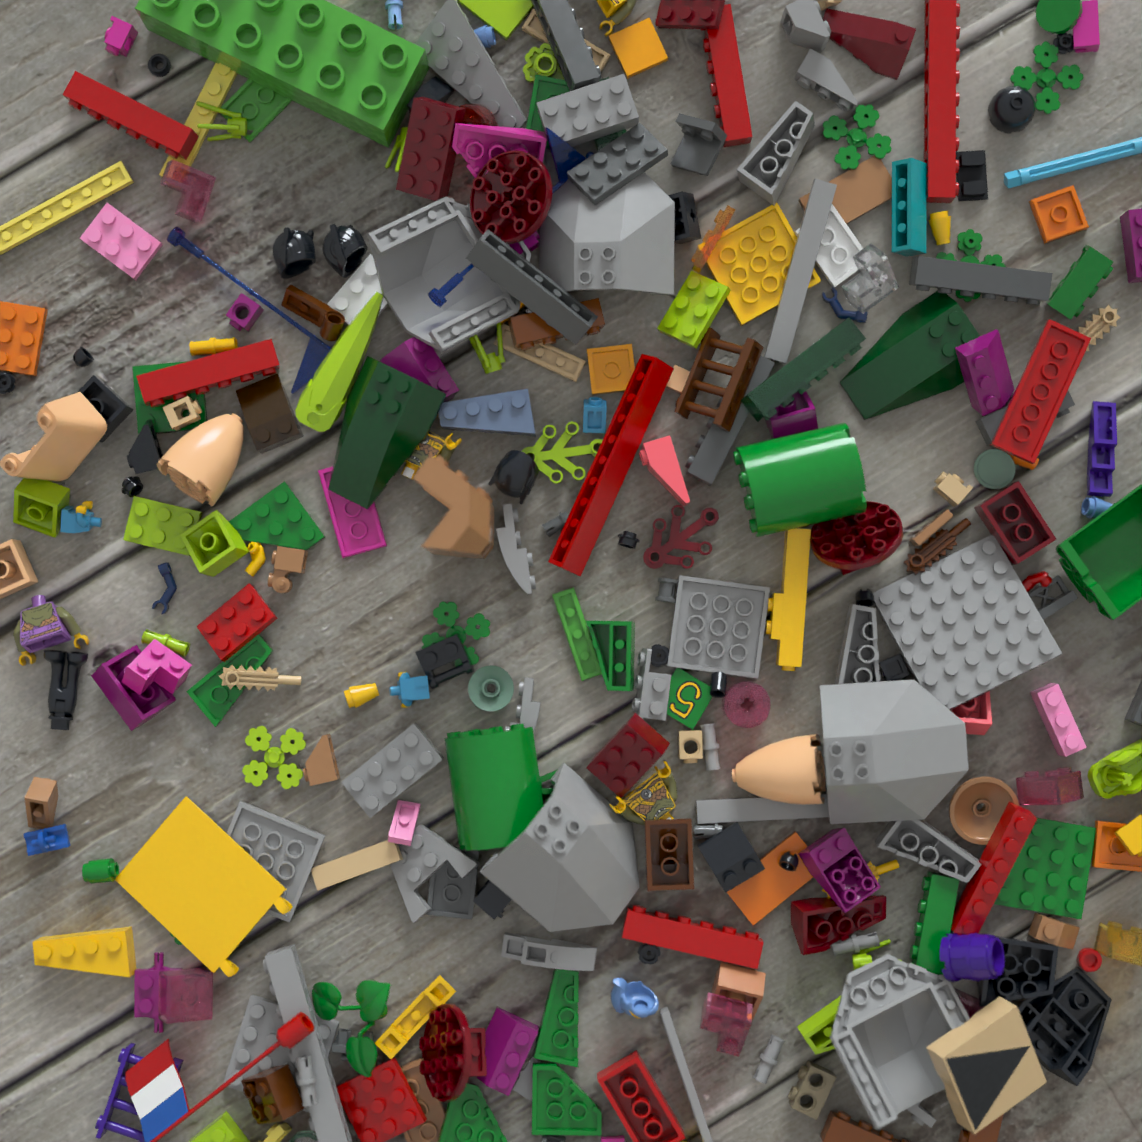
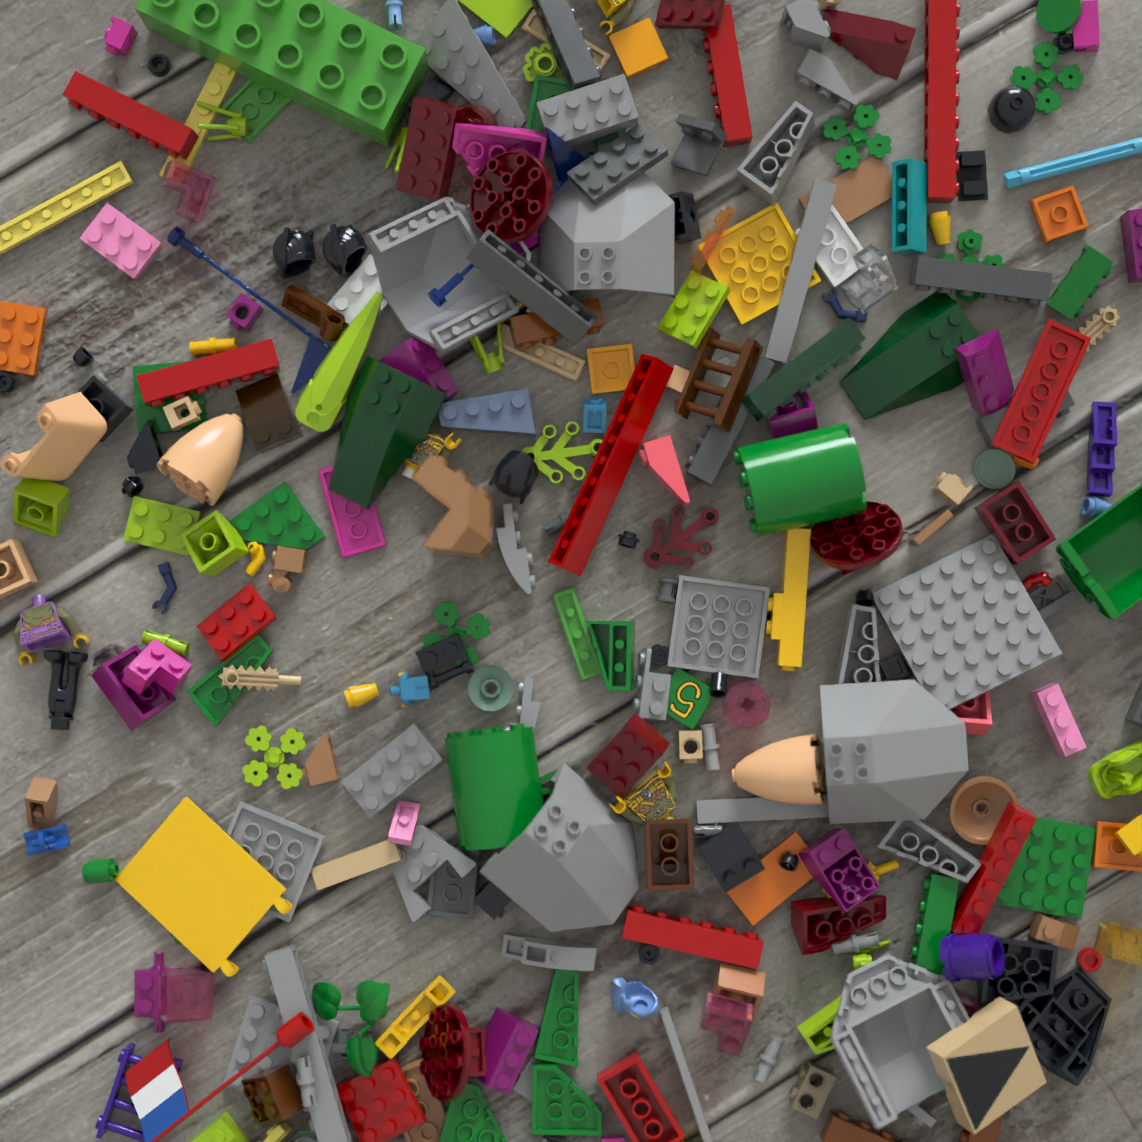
(79, 519): dark azure piece -> none
(91, 951): yellow wedge -> none
(936, 546): reddish brown piece -> none
(1051, 788): clear pink brick -> none

